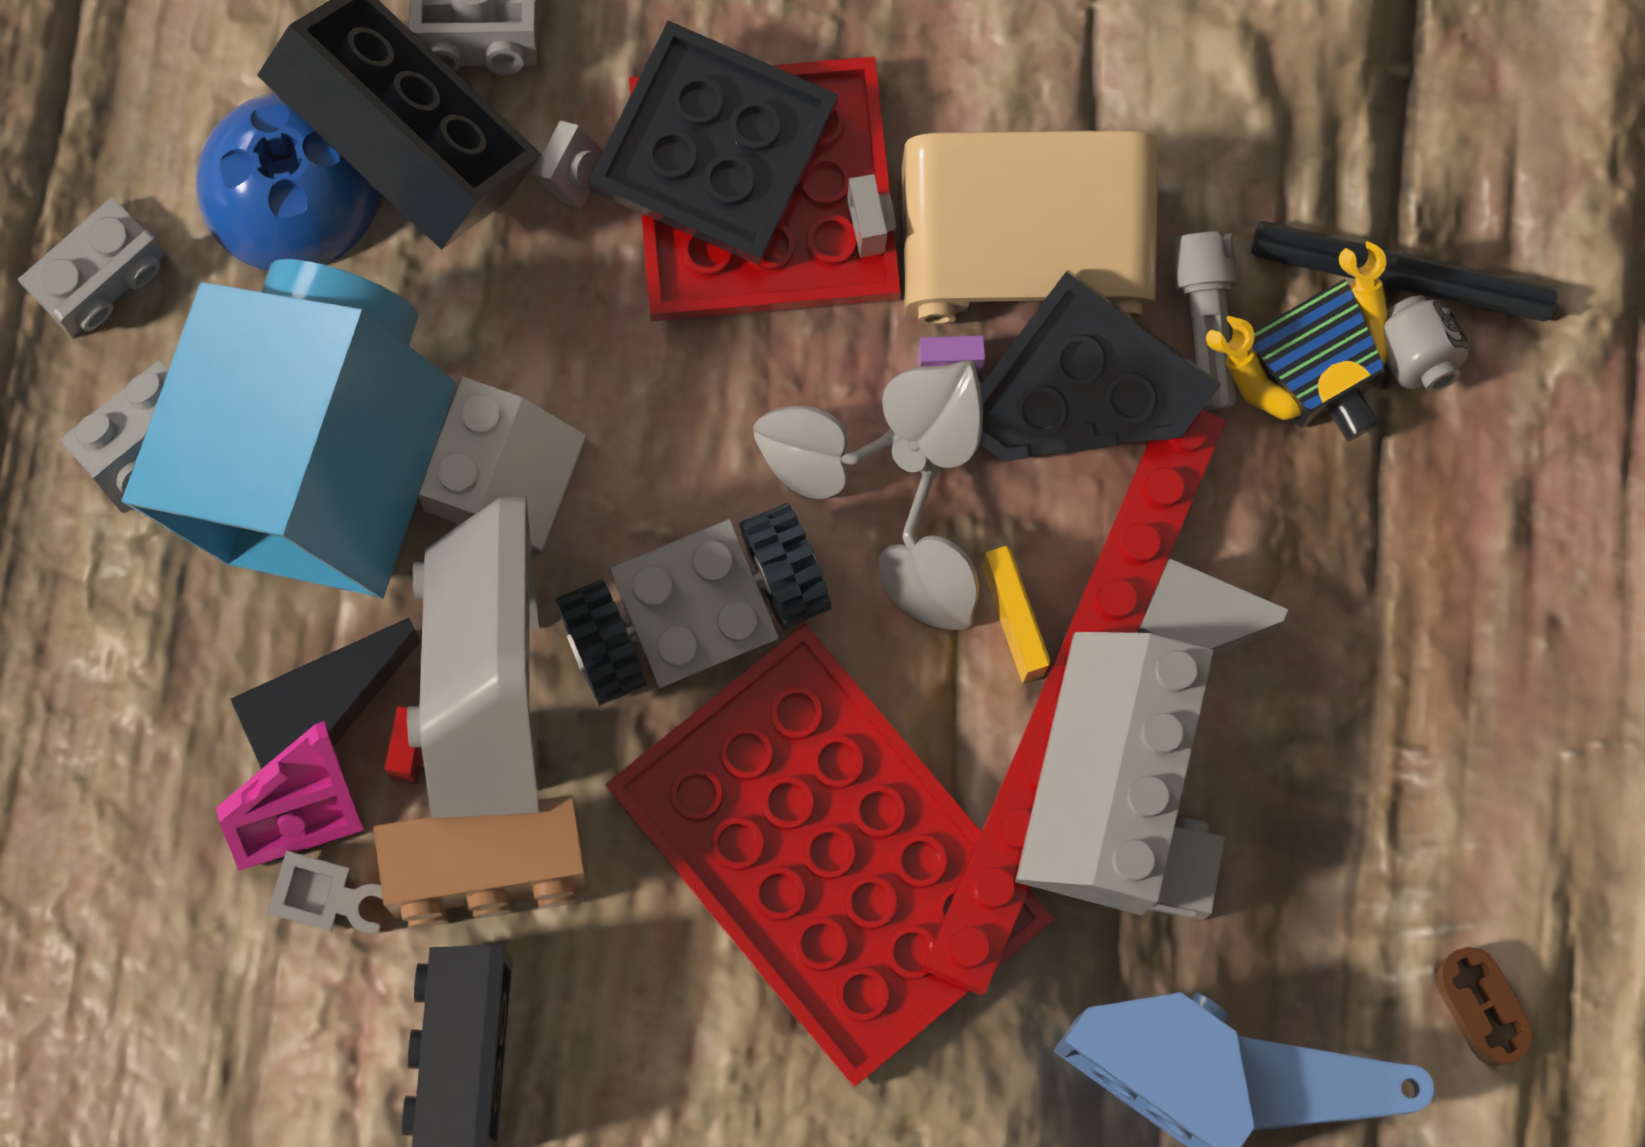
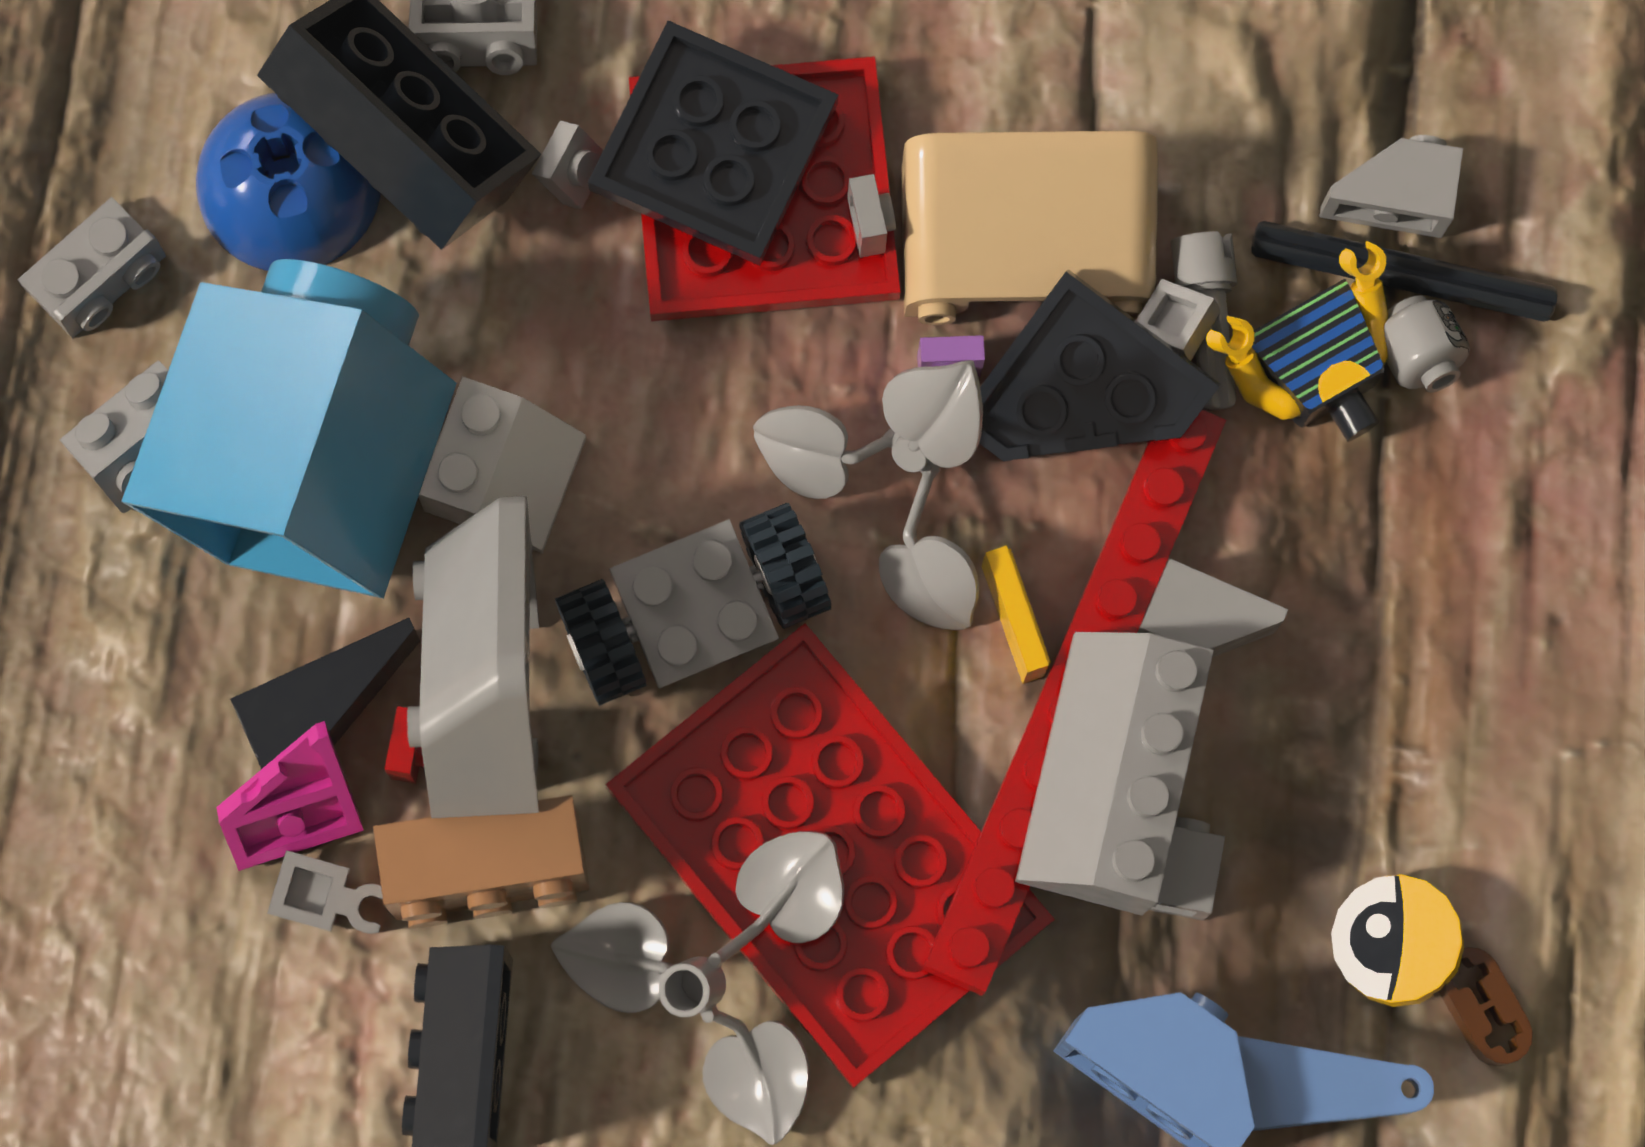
(620, 953): none -> light grey plant
(1179, 316): none -> light grey plate
(1397, 940): none -> tile
(1401, 188): none -> light grey slope

